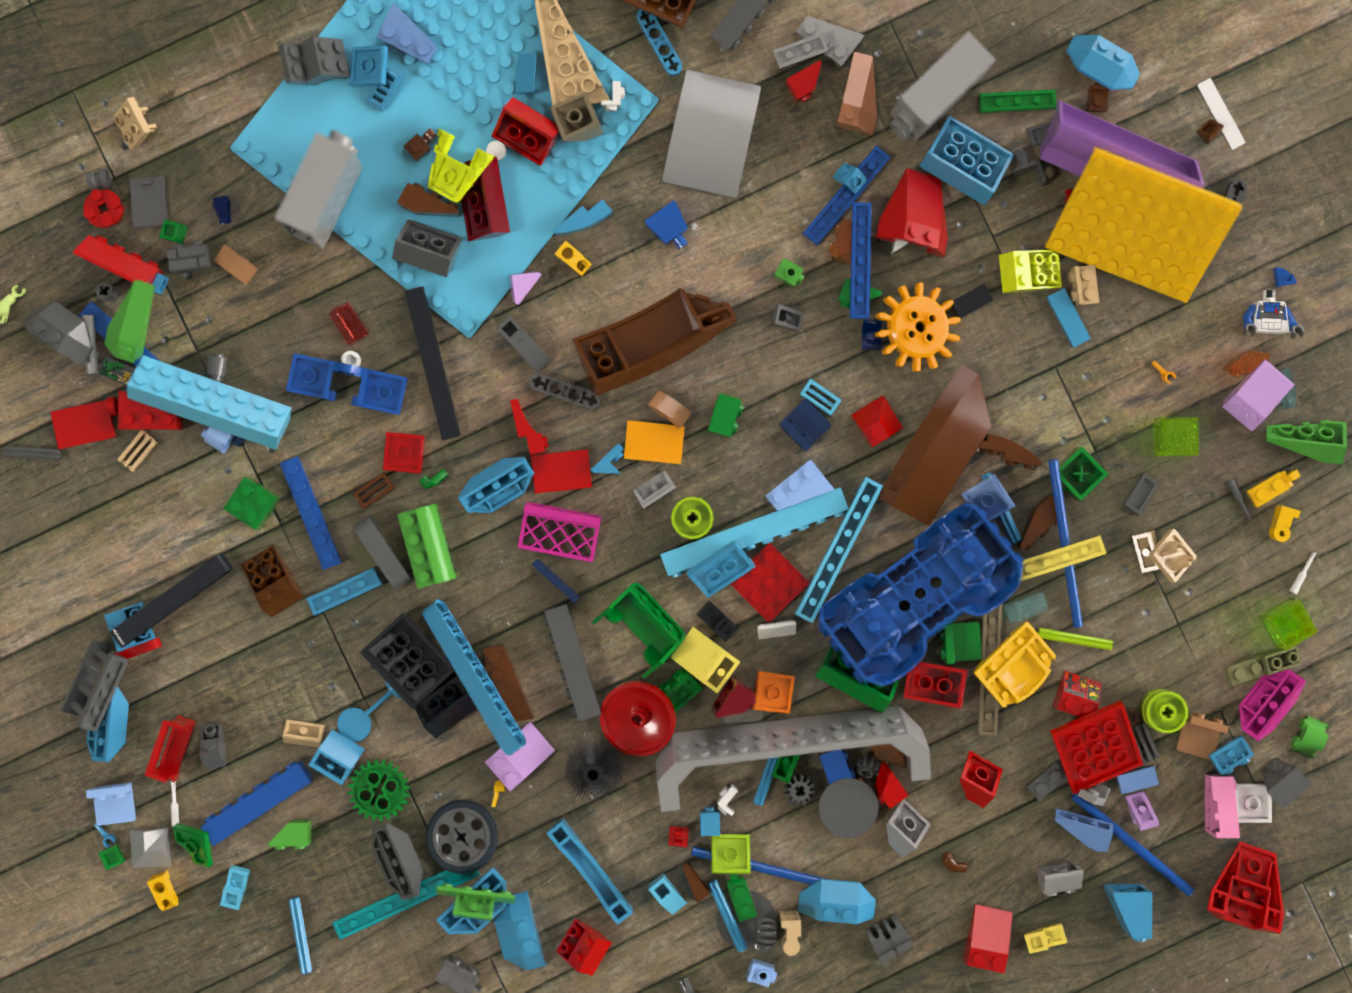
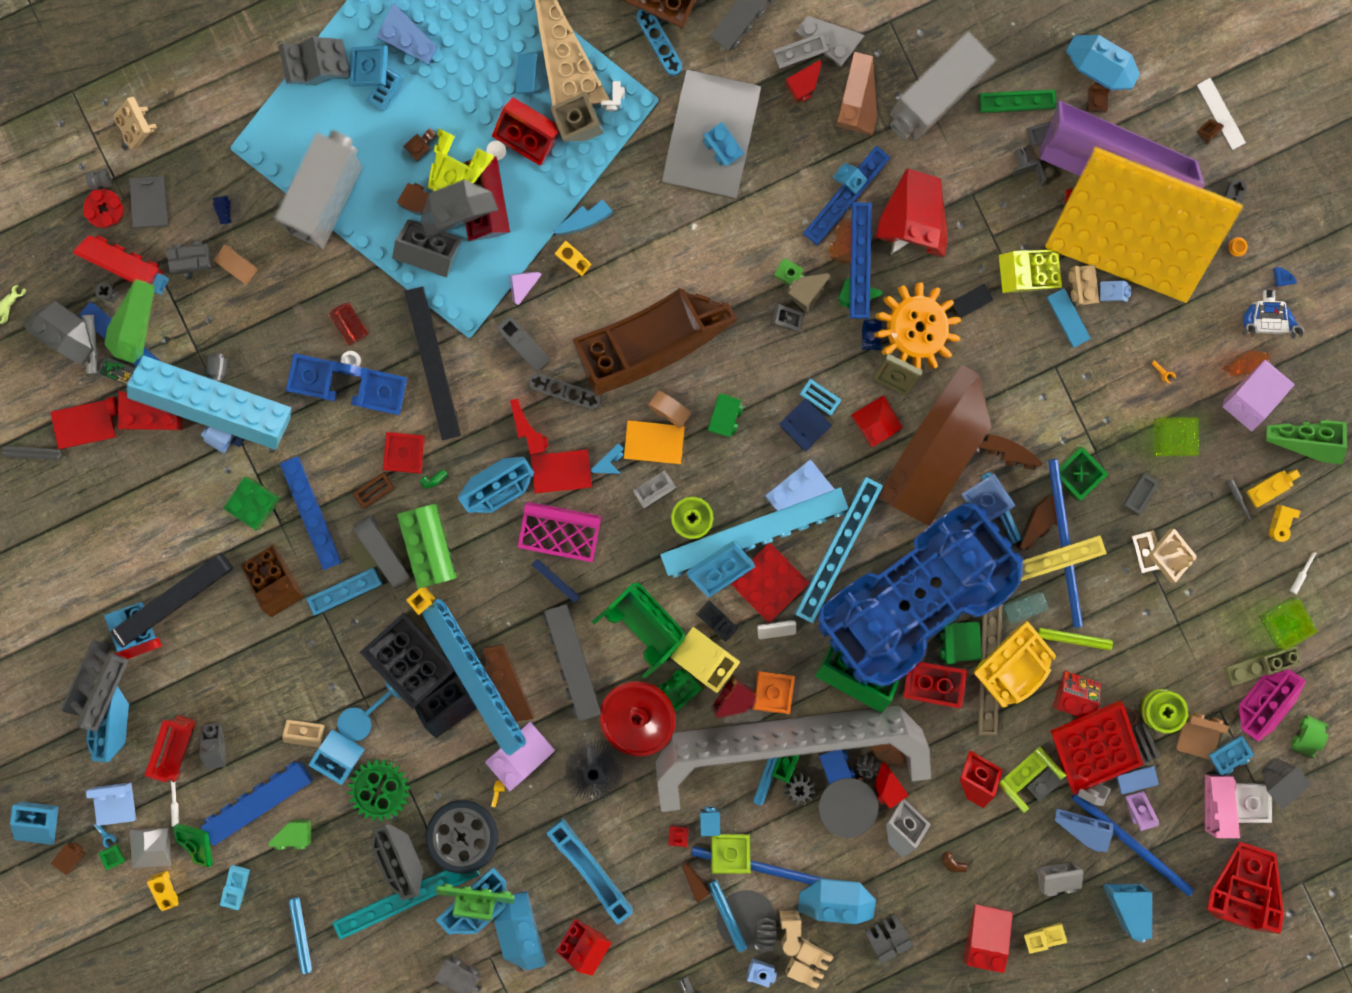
(34, 822): none -> dark azure slope
(68, 857): none -> reddish brown brick
(126, 463): tan tile -> none
(173, 231): green slope -> none
(421, 600): none -> yellow leg
(455, 206): none -> dark grey wedge
(666, 894): medium azure slope -> none
(668, 225): blue torso -> none
(723, 145): none -> dark azure bracket
(727, 794): white bracket -> none
(741, 897): green hinge -> none
(799, 966): none -> tan legs
(808, 290): none -> dark tan slope
(897, 374): none -> olive tile
(967, 160): dark azure slope -> none
(1025, 773): none -> lime plate
(1115, 291): none -> light blue bracket
(1237, 247): none -> light orange plate
(1290, 398): clear light blue slope -> none

